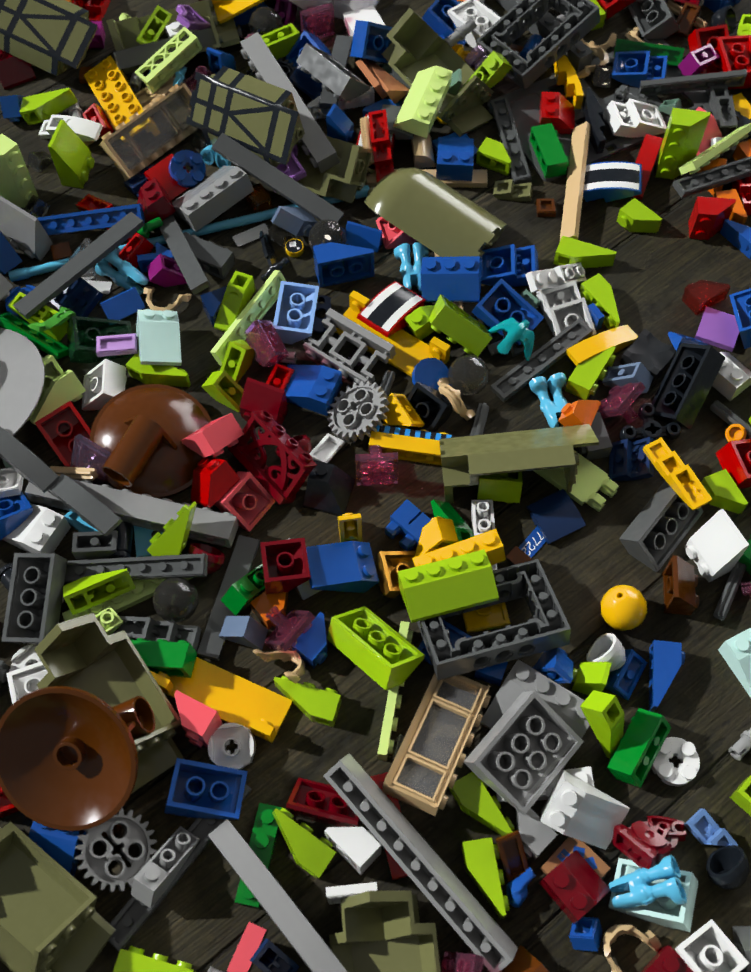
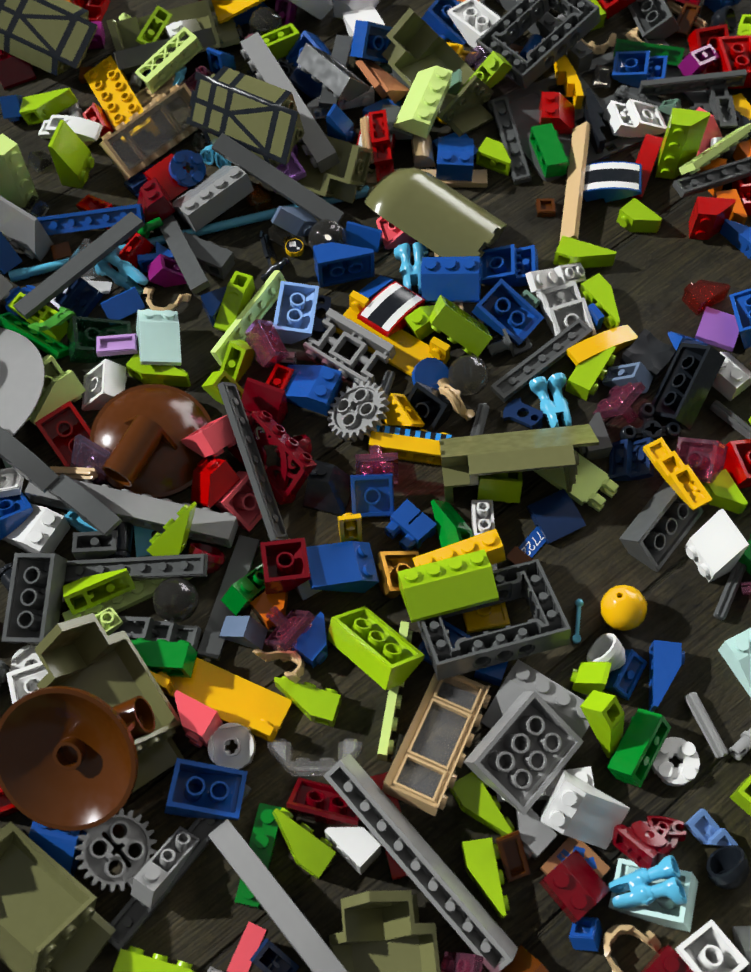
(190, 18): medium lavender tile -> none
(250, 235): white sticker -> none
(252, 461): none -> dark grey tile
(283, 751): none -> clear slope
(318, 20): clear pink plate -> none
(326, 448): white tile -> none
(336, 893): white tile -> none
(372, 494): none -> blue tile
(375, 286): none -> blue slope
(436, 534): yellow slope -> none
(460, 33): light grey pin -> none
(512, 192): olive slope -> none
(515, 332): teal animal -> none
(517, 888): blue animal -> none
(532, 420): none -> dark blue piece
(555, 666): blue slope -> none
(576, 637): none -> medium azure hinge
(579, 412): orange slope -> none
(604, 59): tan helmet -> none
(679, 587): reddish brown slope -> none
(703, 457): none -> clear pink slope
(706, 725): none -> light grey axle
(735, 432): light orange plate -> none

